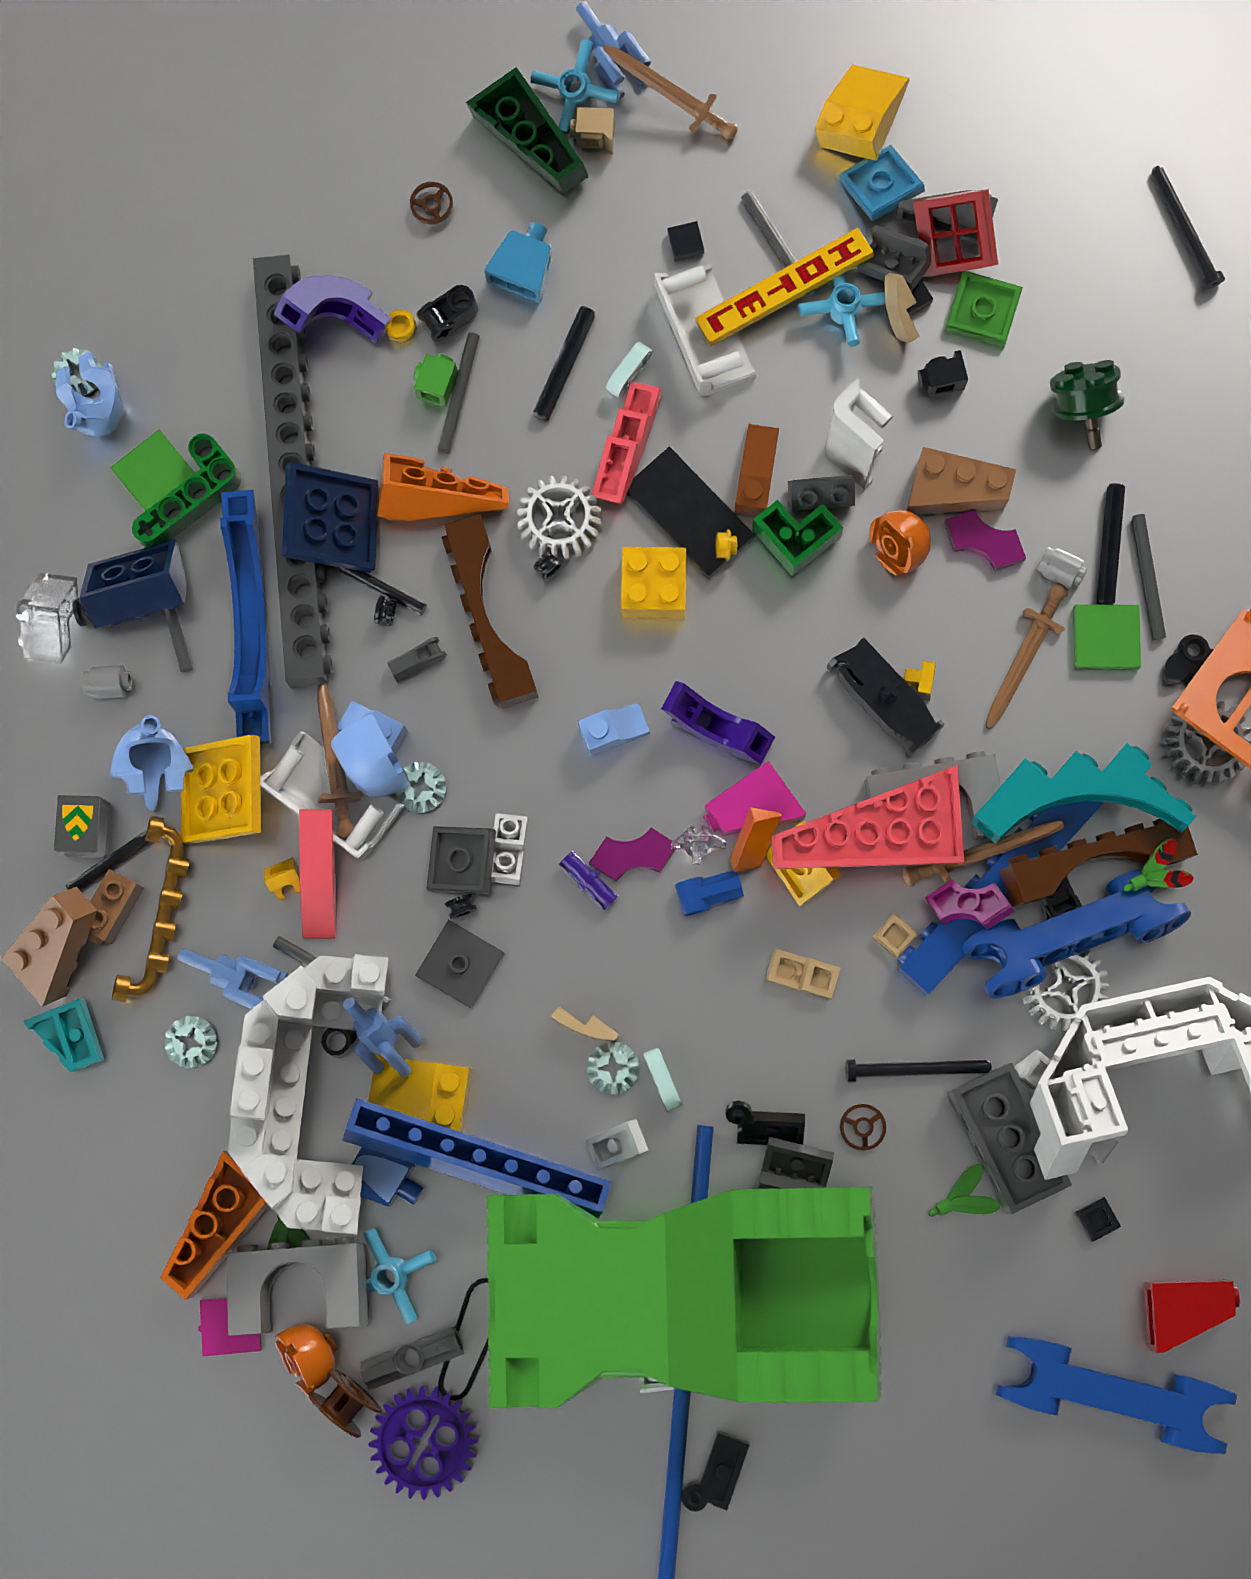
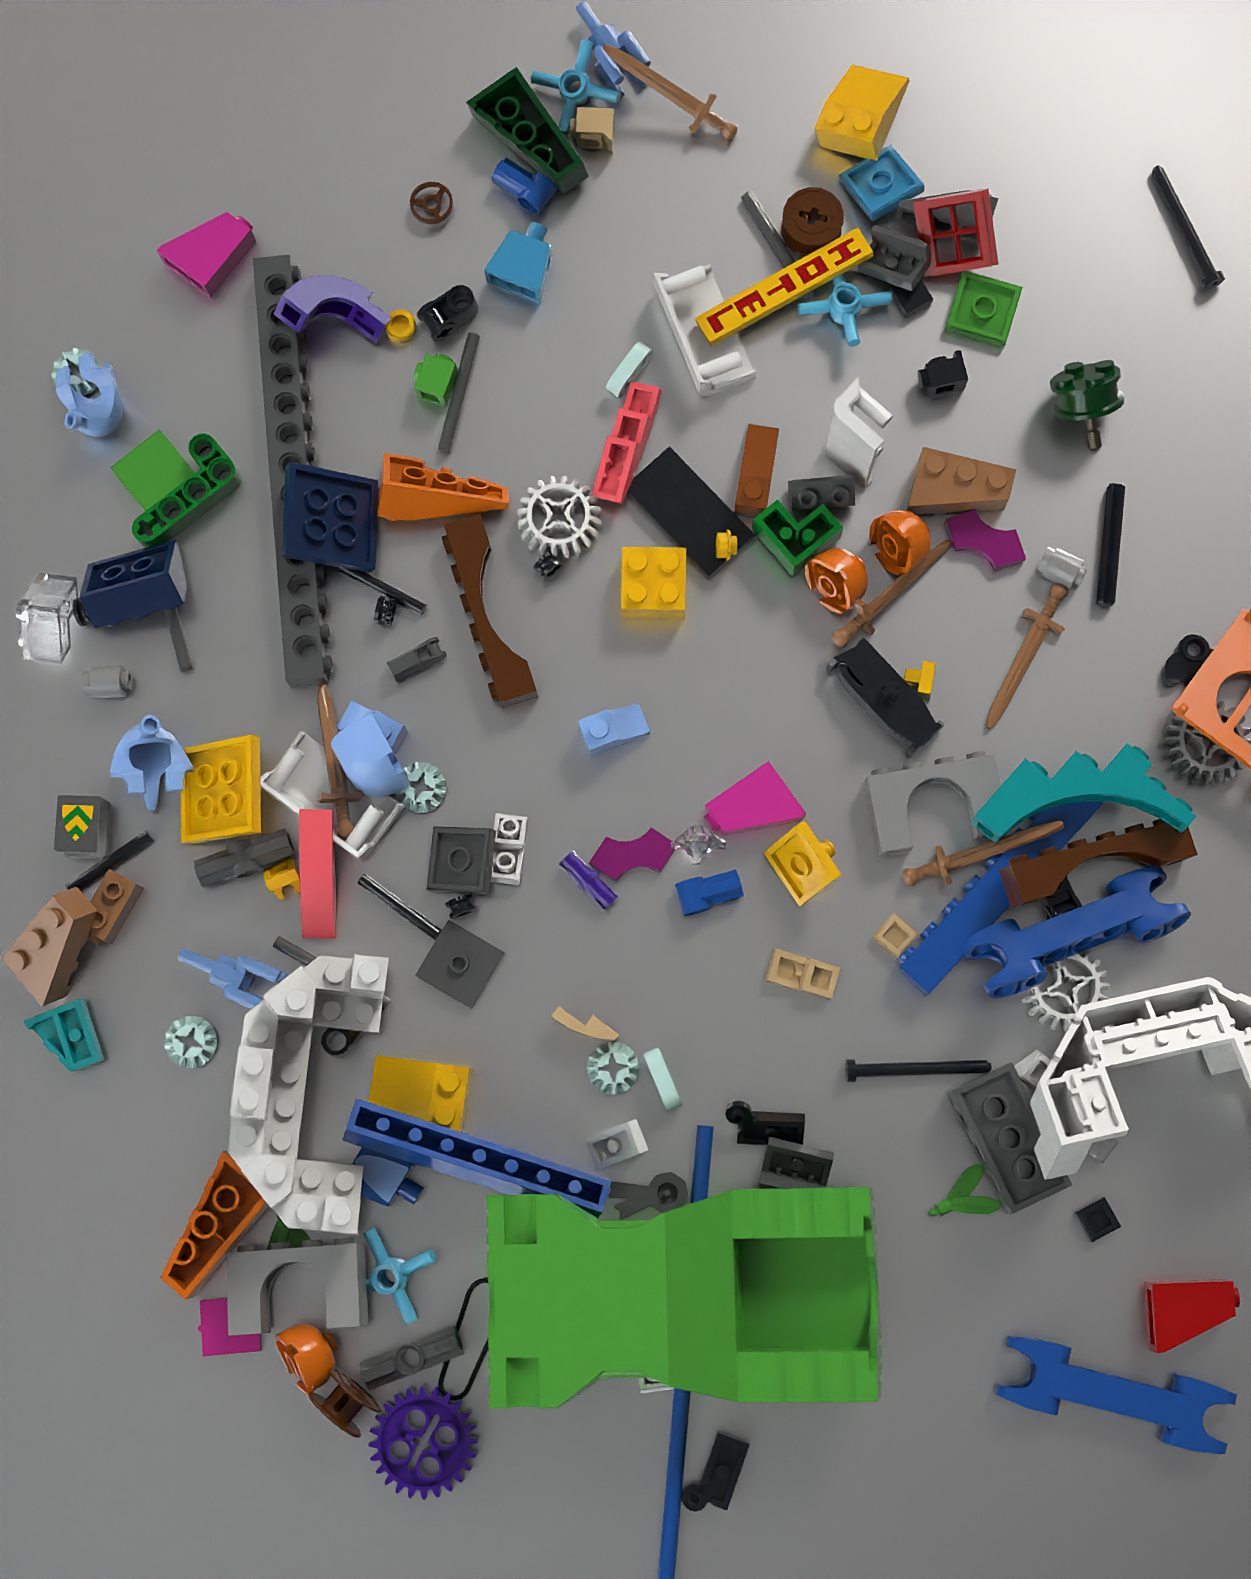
(163, 928): pearl gold bar -> none
(209, 251): none -> dark pink slope
(244, 858): none -> dark grey piece
(251, 668): blue slope -> none
(379, 1037): medium blue plant -> none
(399, 906): none -> black bar
(530, 190): none -> blue piece
(564, 363): black axle -> none
(664, 1193): none -> dark grey piece
(685, 240): black tile -> none
(715, 726): dark purple arch -> none
(754, 839): orange slope -> none
(808, 205): none -> reddish brown piece
(838, 577): none -> orange cylinder
(866, 612): none -> medium nougat sword
(870, 1121): reddish brown piece -> none
(898, 299): tan slope -> none
(899, 827): coral wing -> none
(982, 905): magenta tile -> none
(1107, 637): bright green tile -> none
(1149, 576): dark grey bar -> none
(1154, 873): piece -> none

